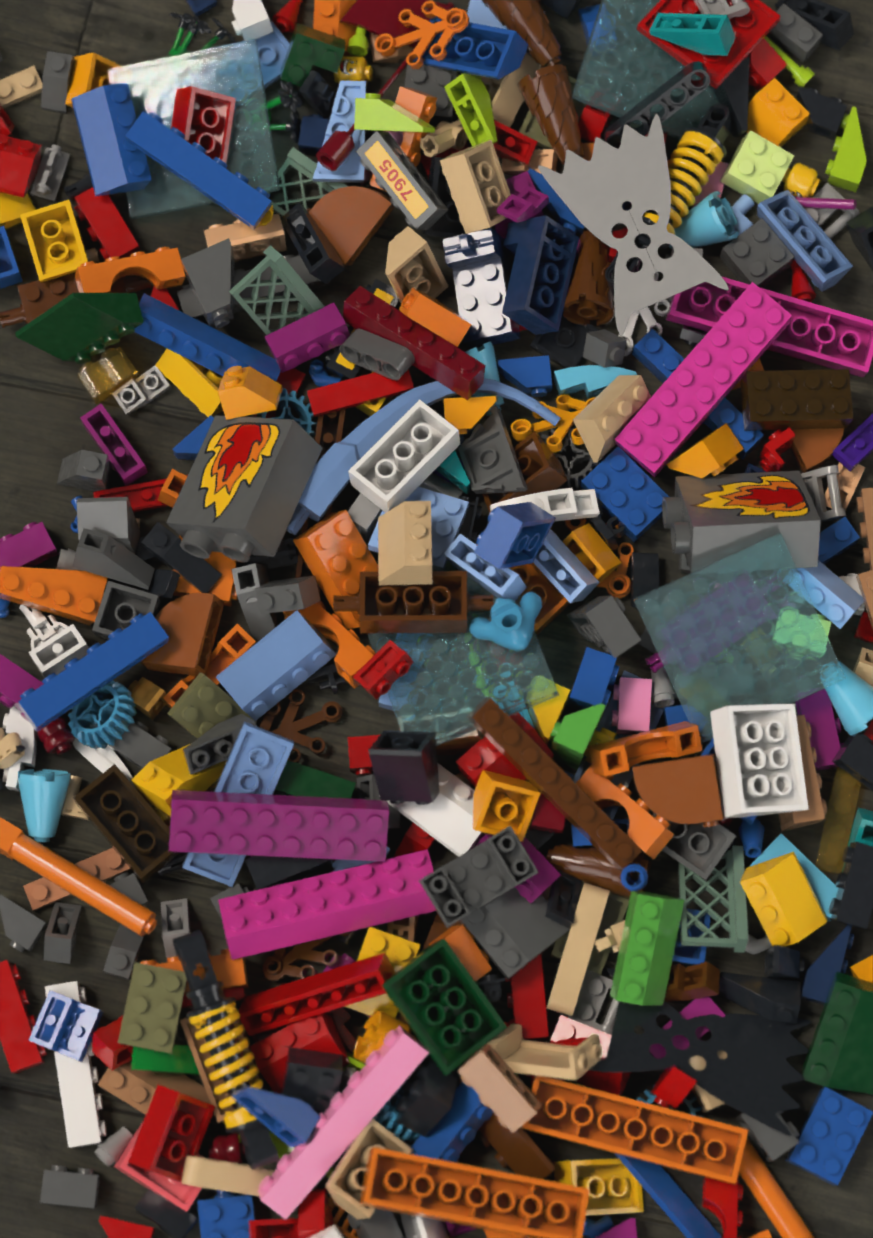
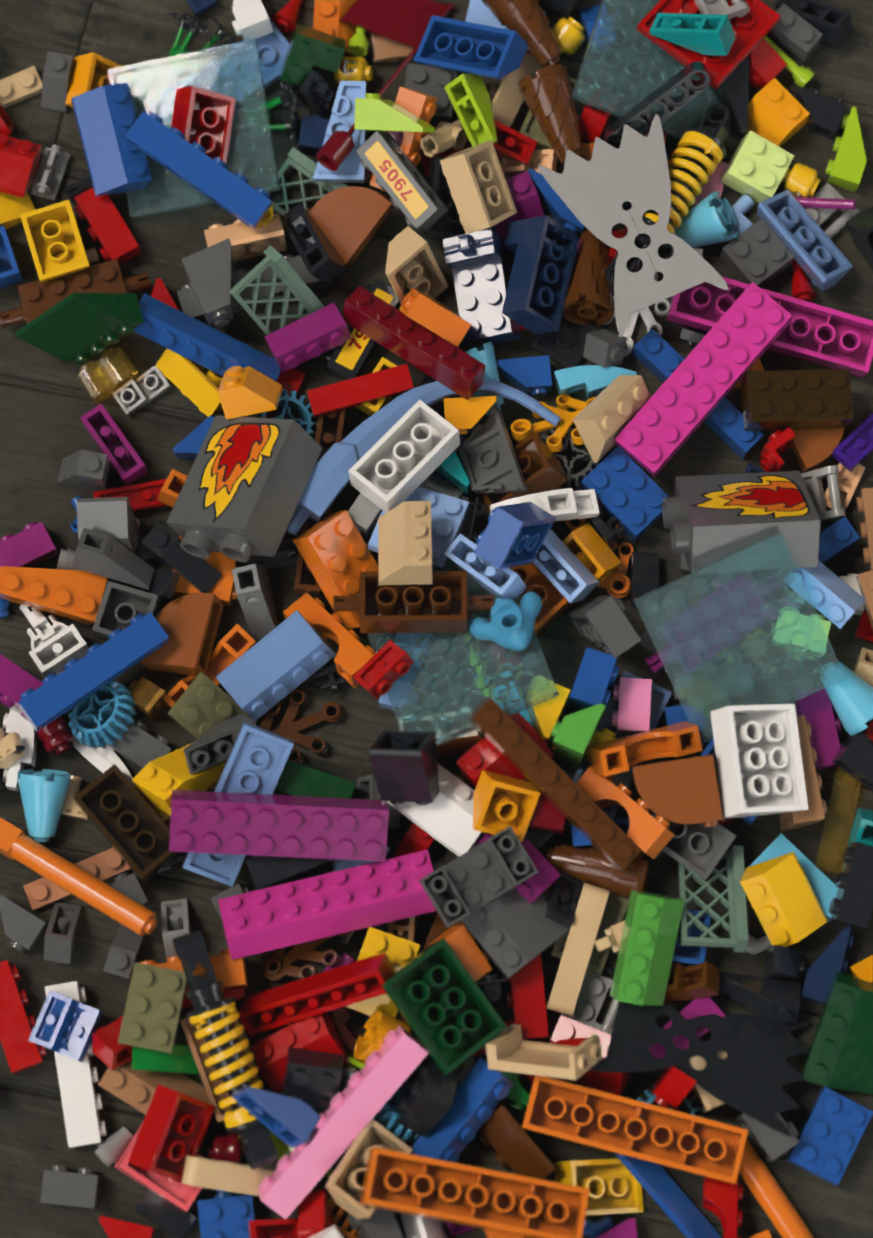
(160, 267): orange arch -> none
(287, 594): dark grey brick -> none
(319, 374): blue arm -> none
(359, 754): red slope -> none
(377, 354): dark grey beam -> none
(425, 33): orange plant -> none
(499, 1088): brick -> none
(524, 205): magenta slope -> none
(569, 35): none -> yellow head
(631, 883): blue cone -> none
(662, 691): light grey cone -> none
(709, 454): light orange slope -> none
(752, 837): blue cone -> none

